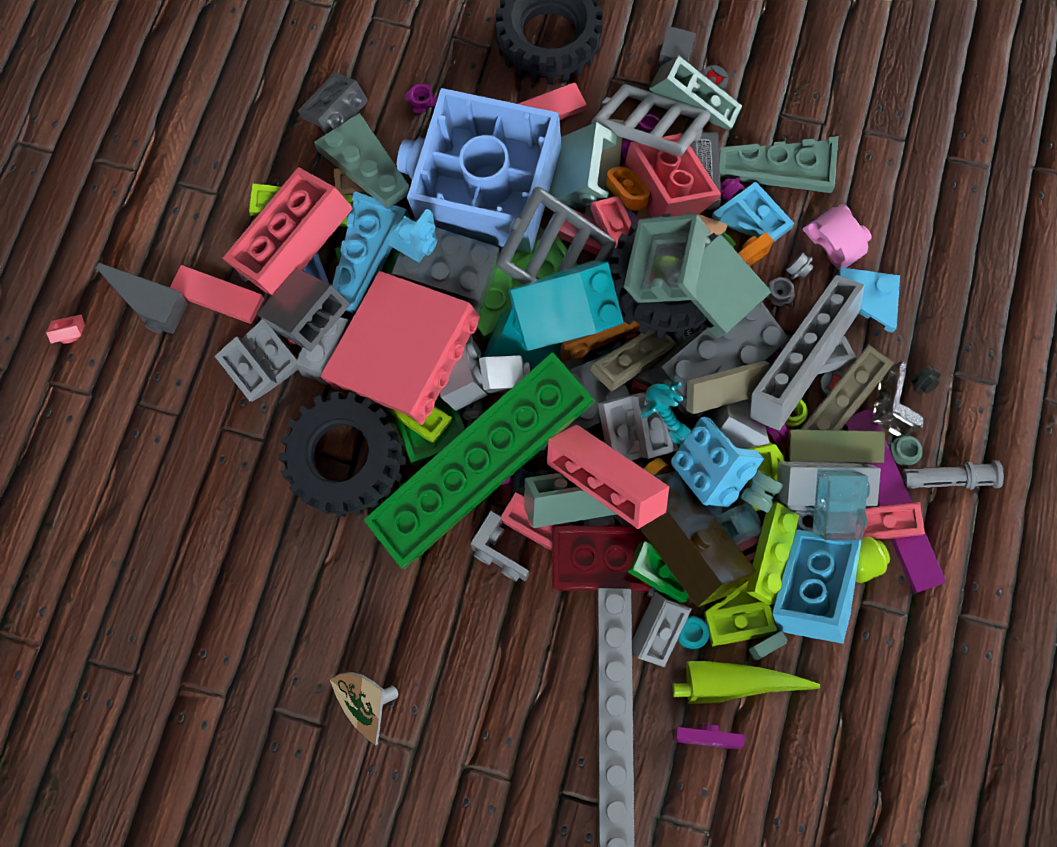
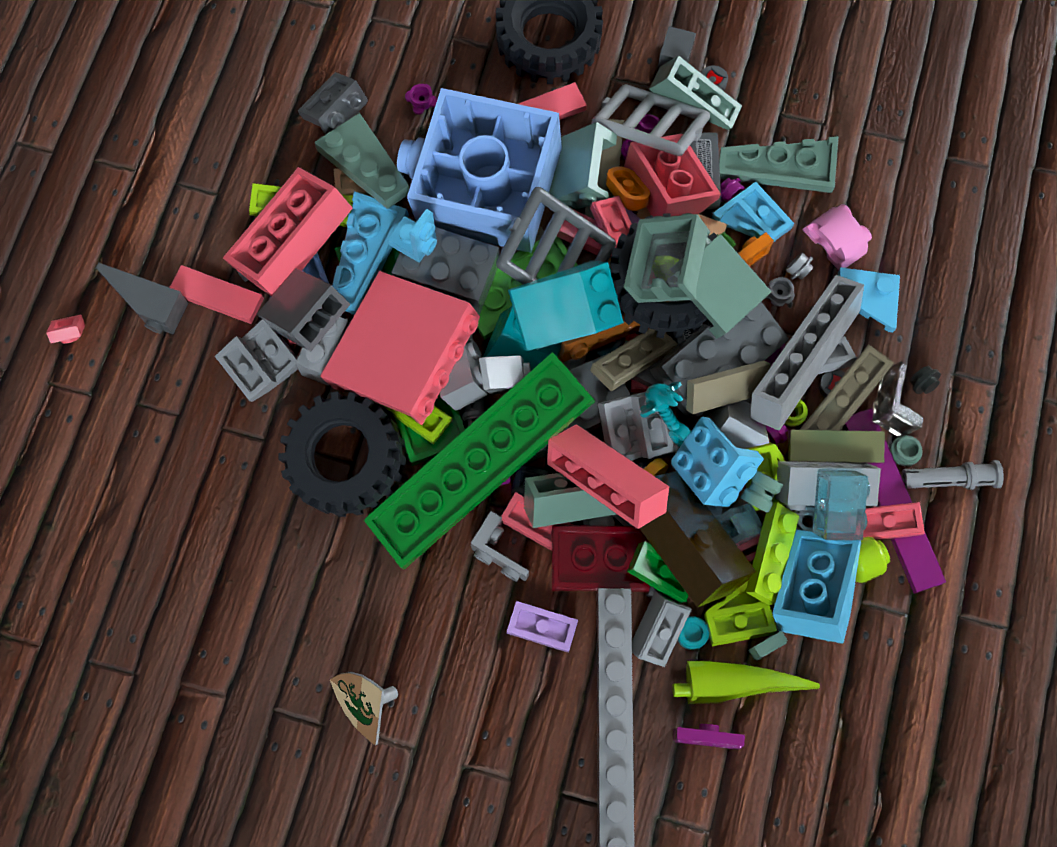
(542, 626): none -> lavender plate

